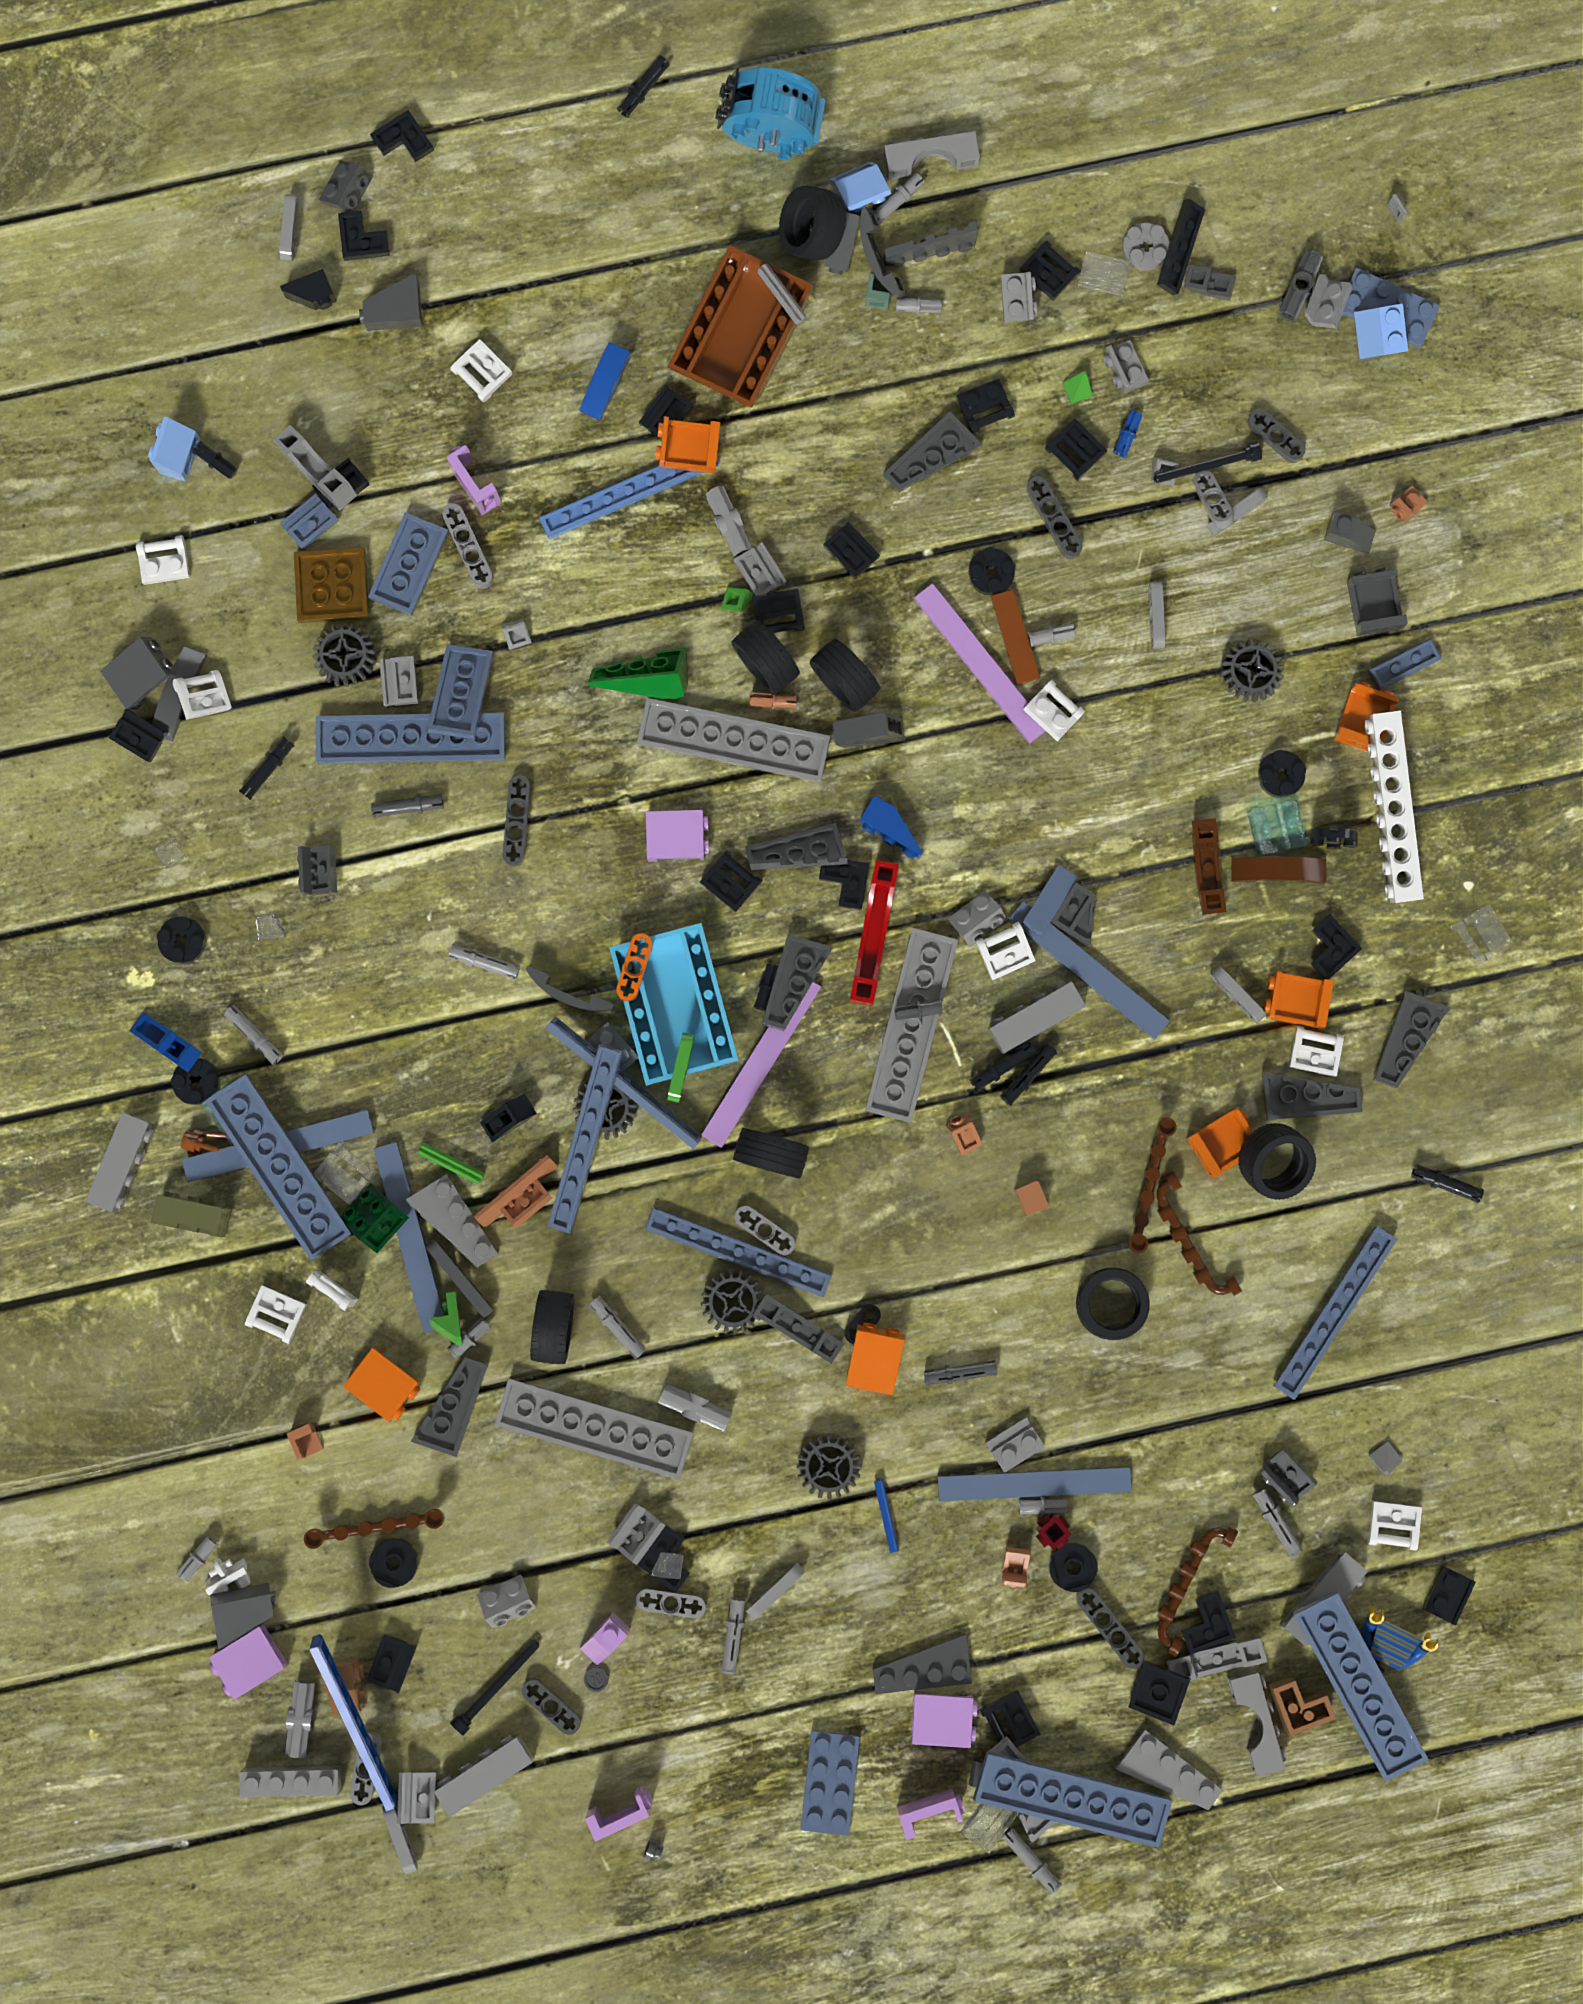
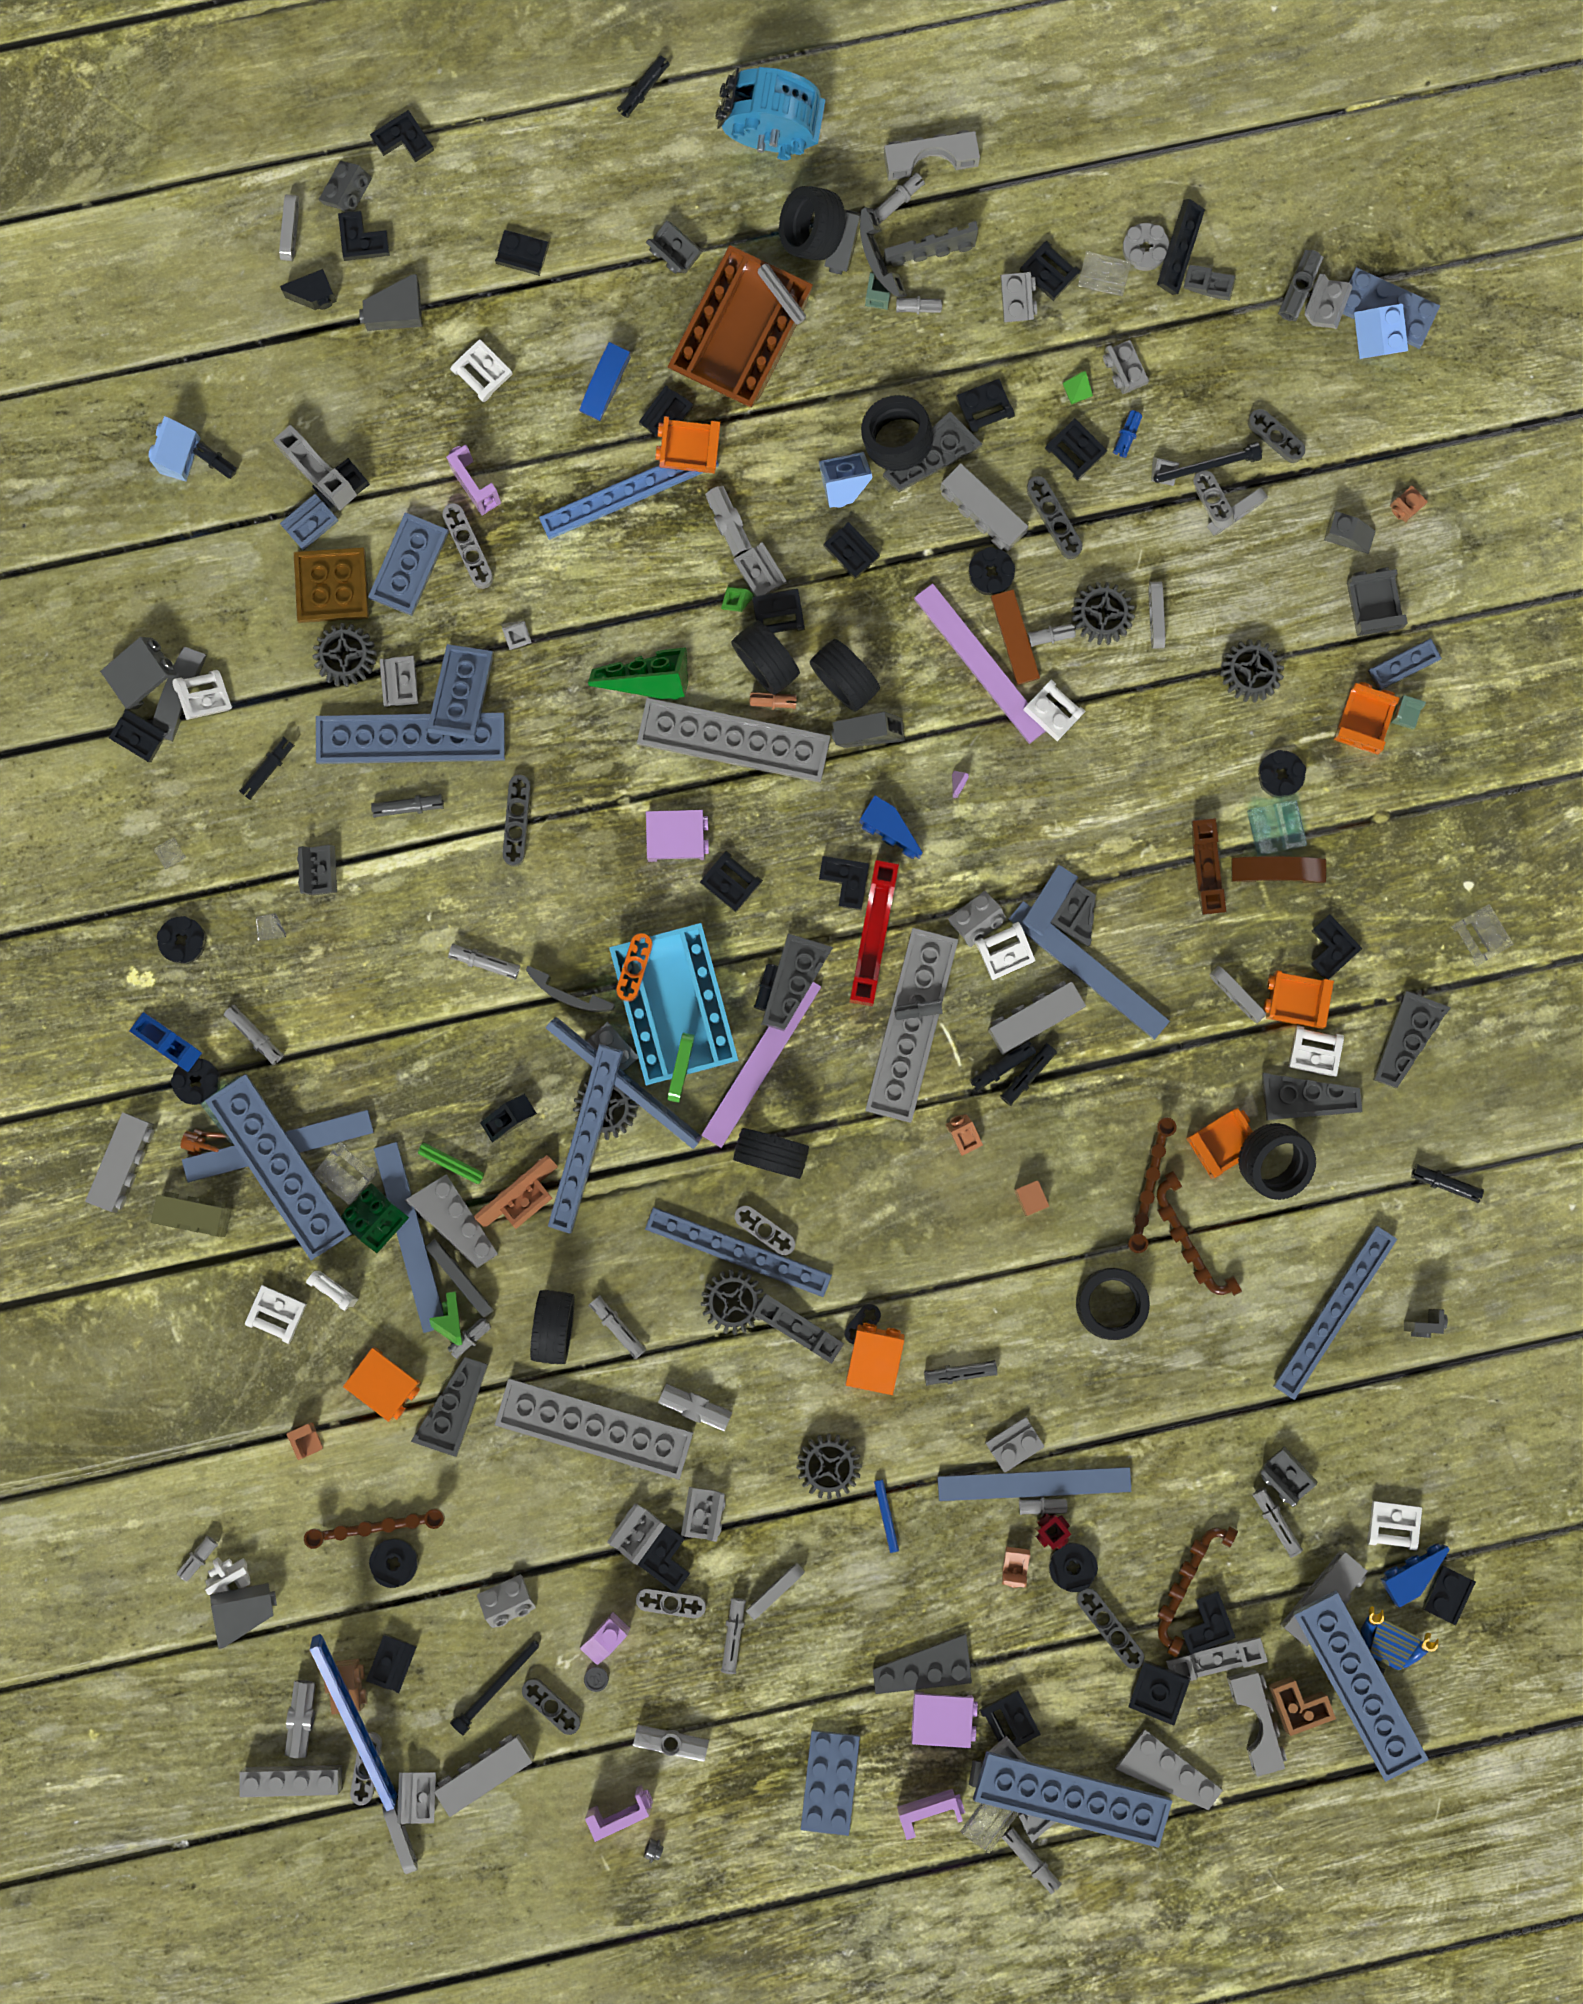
(165, 567): white plate -> none
(247, 1662): lavender panel -> none
(522, 252): none -> black plate
(668, 1566): clear slope -> none
(674, 248): none -> dark grey bracket
(687, 1747): none -> light grey piece
(703, 1514): none -> light grey bracket
(803, 849): dark grey wing -> none
(844, 478): none -> light blue slope
(860, 187): light blue slope -> none
(892, 409): none -> black tyre
(958, 782): none -> lavender slope
(983, 508): none -> light grey brick
(1094, 613): none -> dark grey gear
(1334, 838): black plate -> none
(1385, 1458): light grey slope -> none
(1397, 207): light grey slope -> none
(1401, 794): white brick -> none
(1407, 712): none -> sand green panel
(1412, 1579): none -> blue slope
(1436, 1324): none -> dark grey bracket

